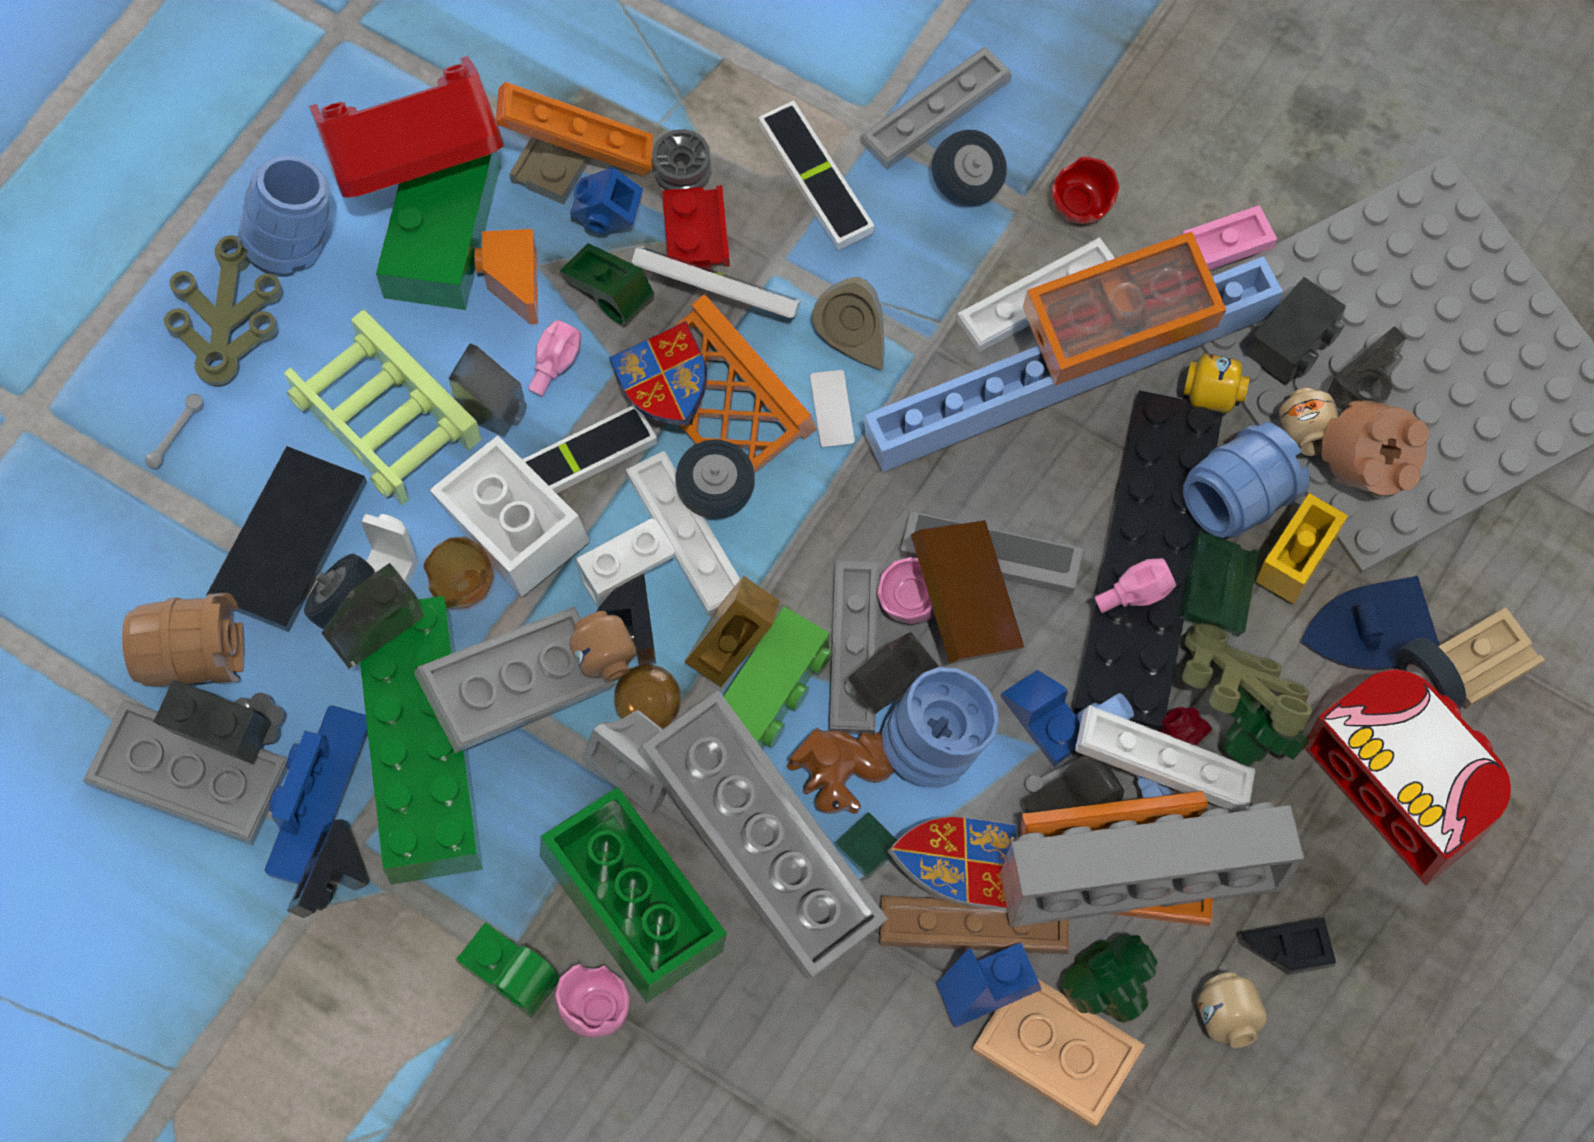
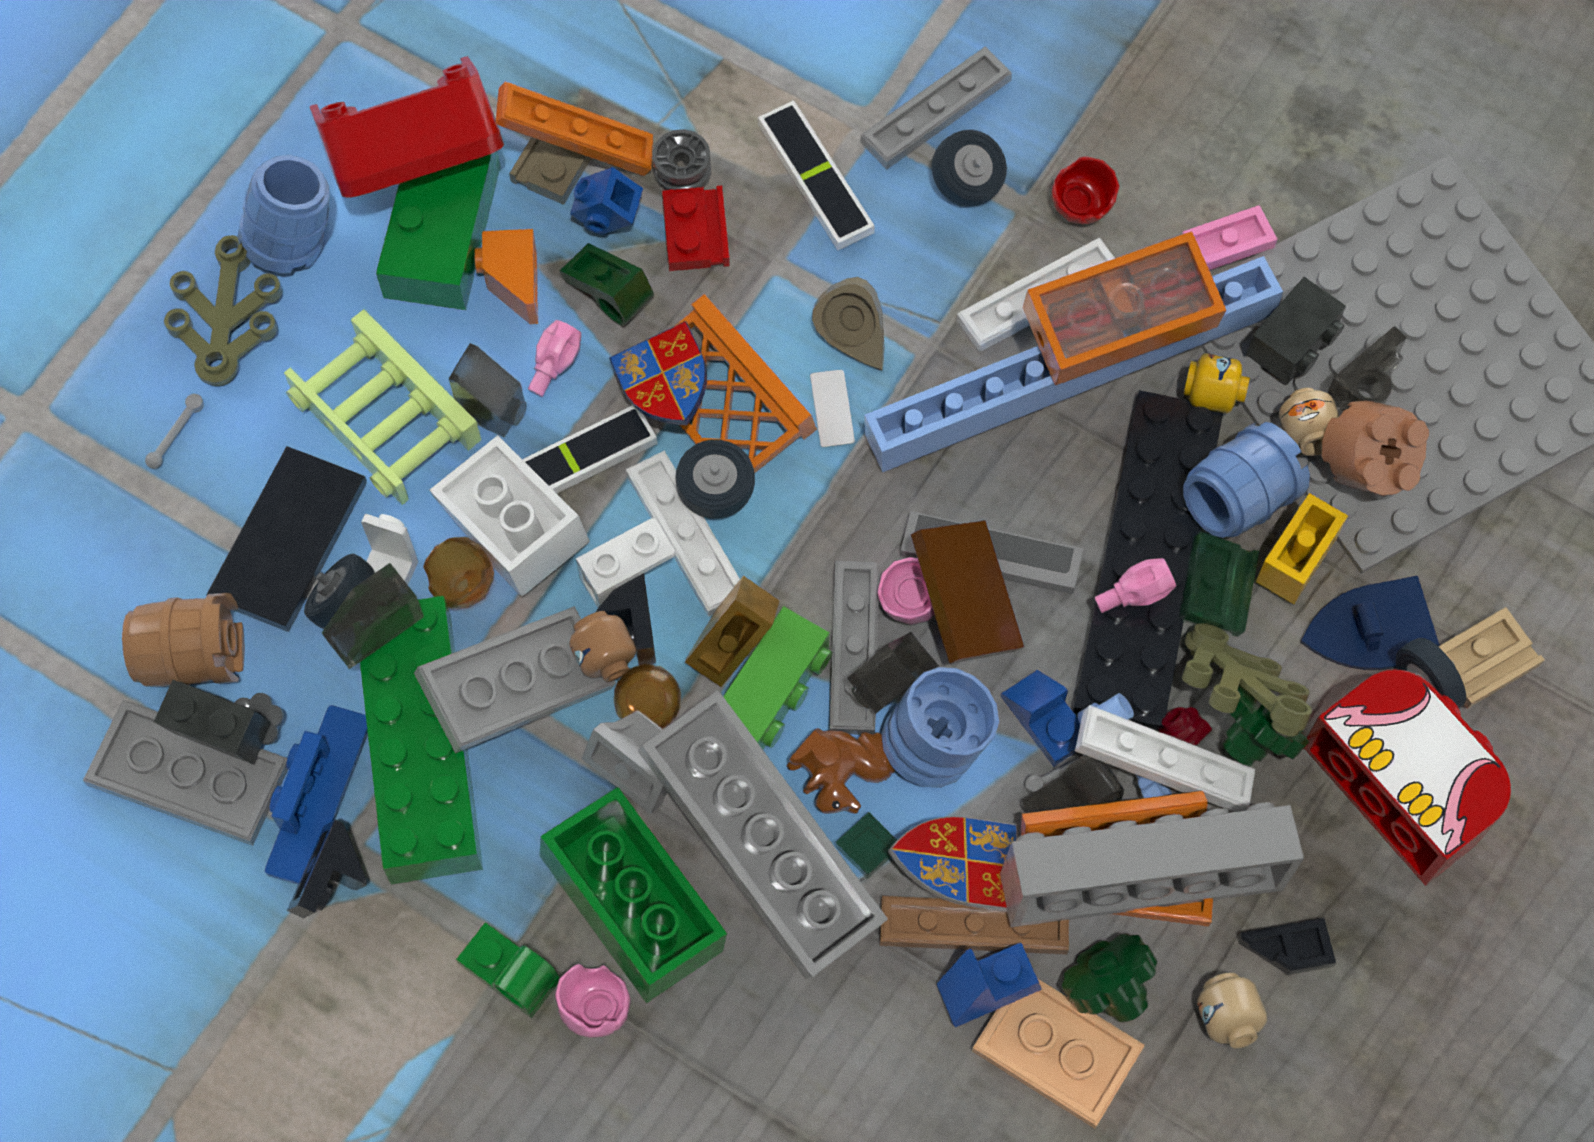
(716, 282): white tile -> none

